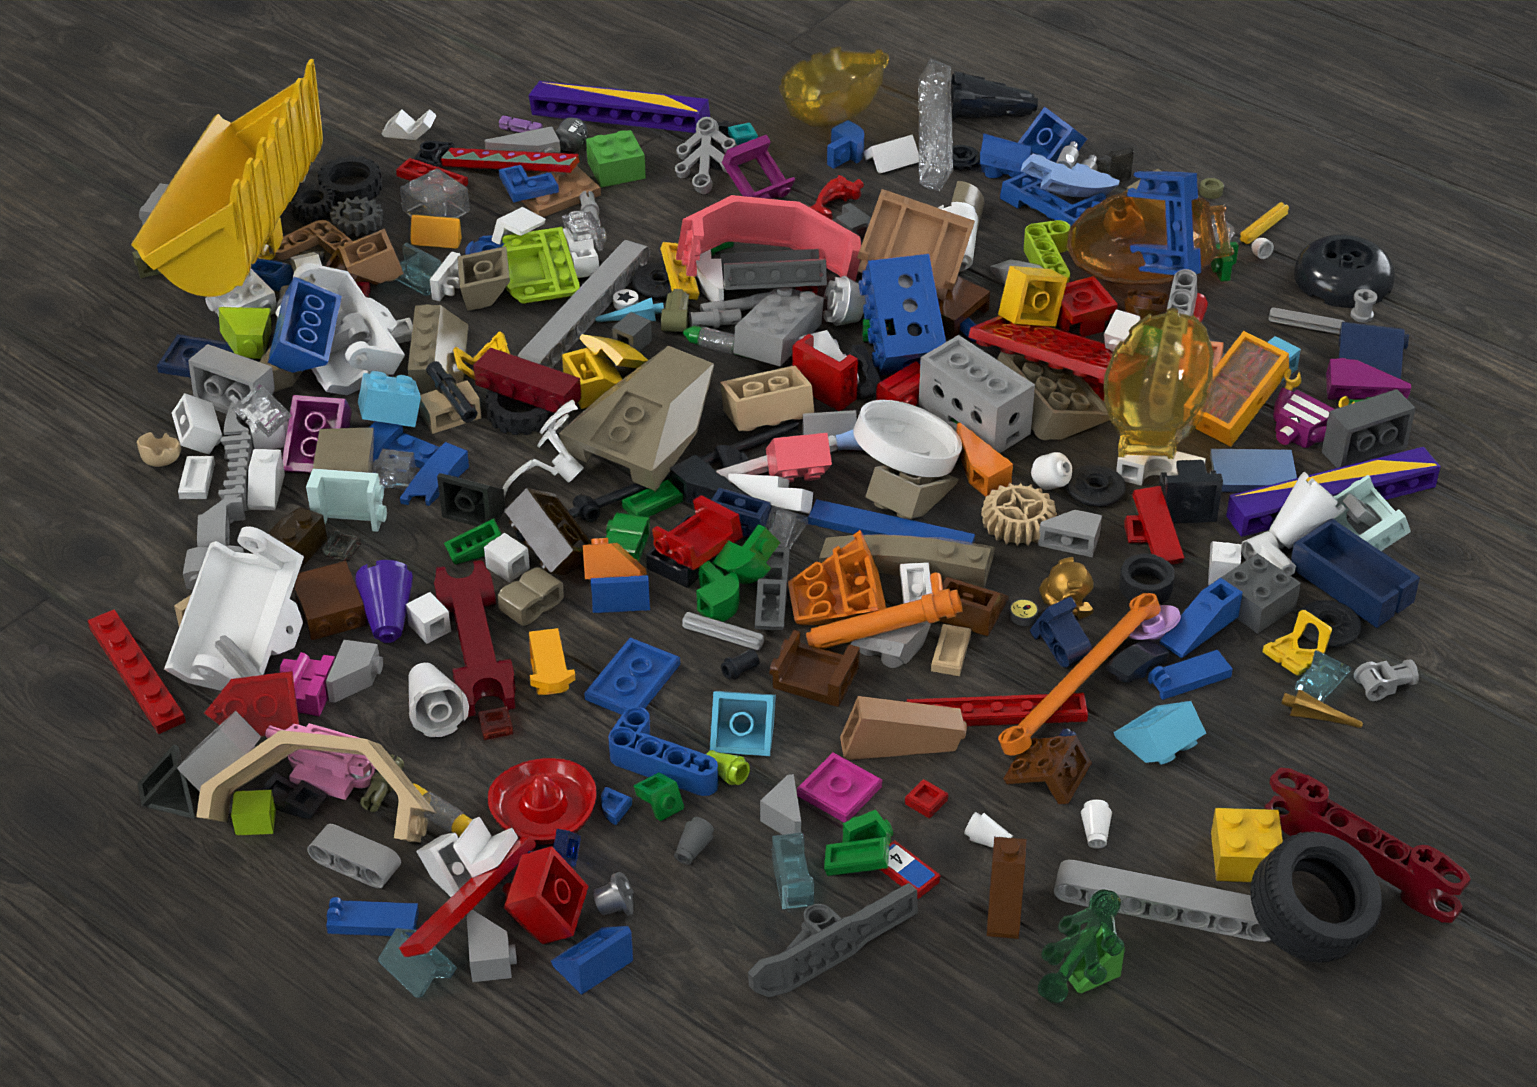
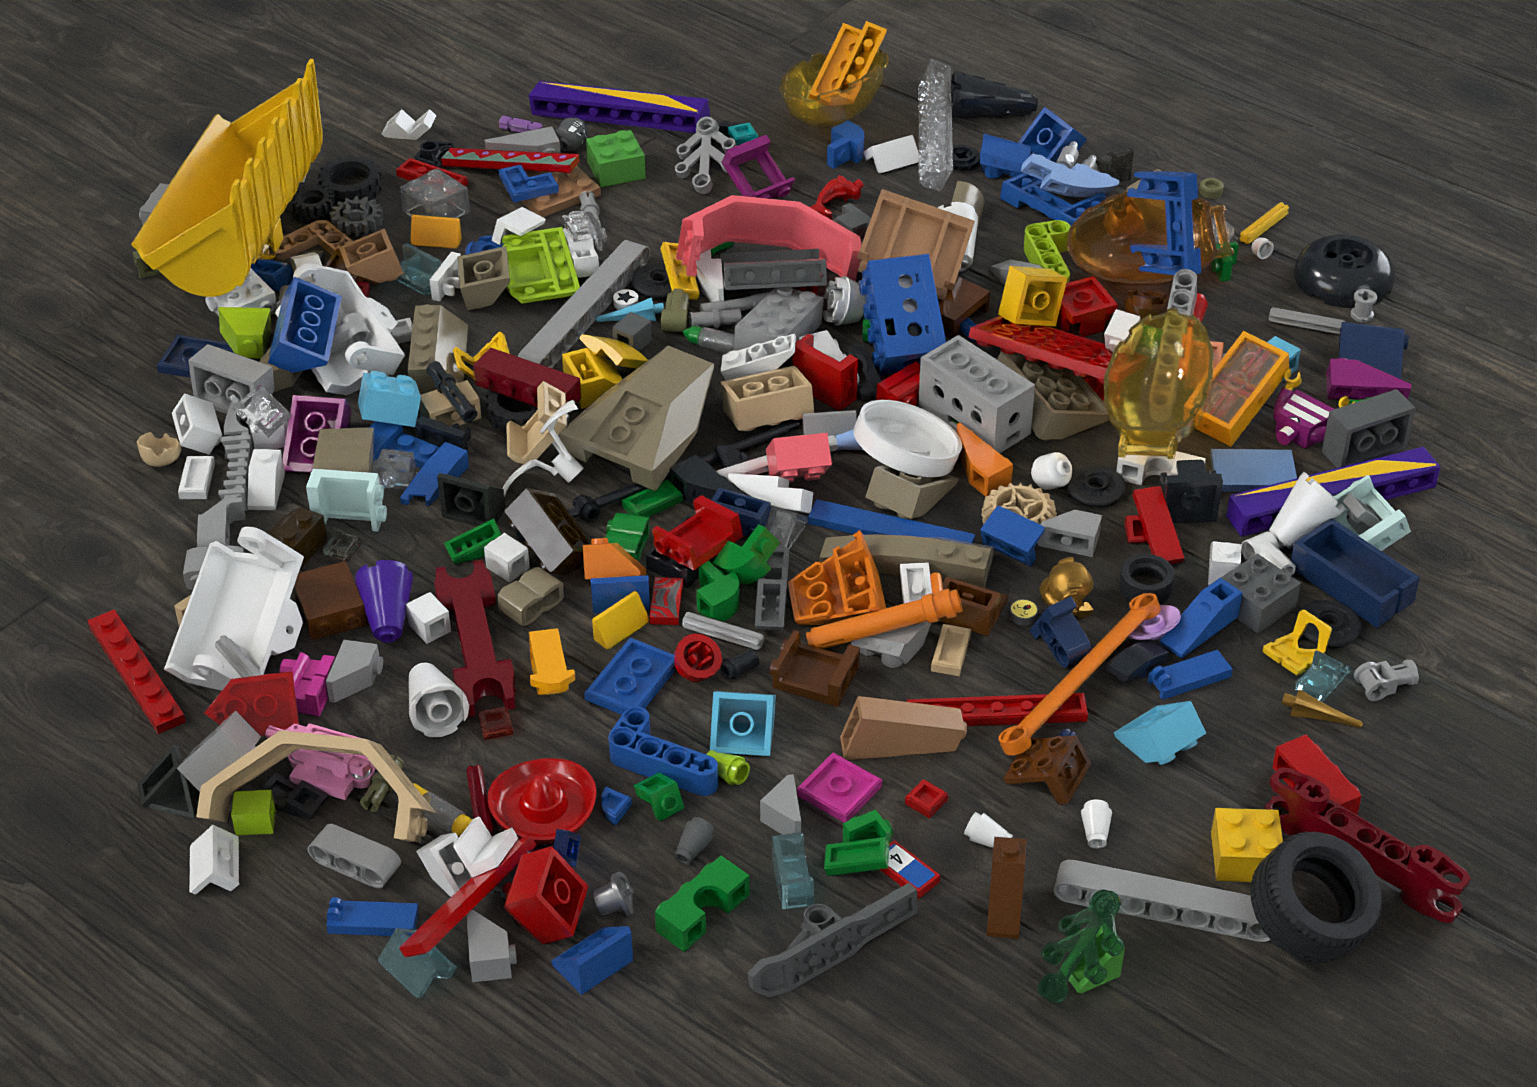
(214, 860): none -> white panel
(439, 433): none -> black plate
(479, 795): none -> dark red axle
(526, 441): none -> tan panel
(619, 621): none -> yellow slope
(666, 601): none -> red tile
(697, 657): none -> red piece
(716, 885): none -> green arch
(758, 358): none -> white slope
(848, 58): none -> light orange slope
(1012, 535): none -> blue panel
(1309, 759): none -> red brick

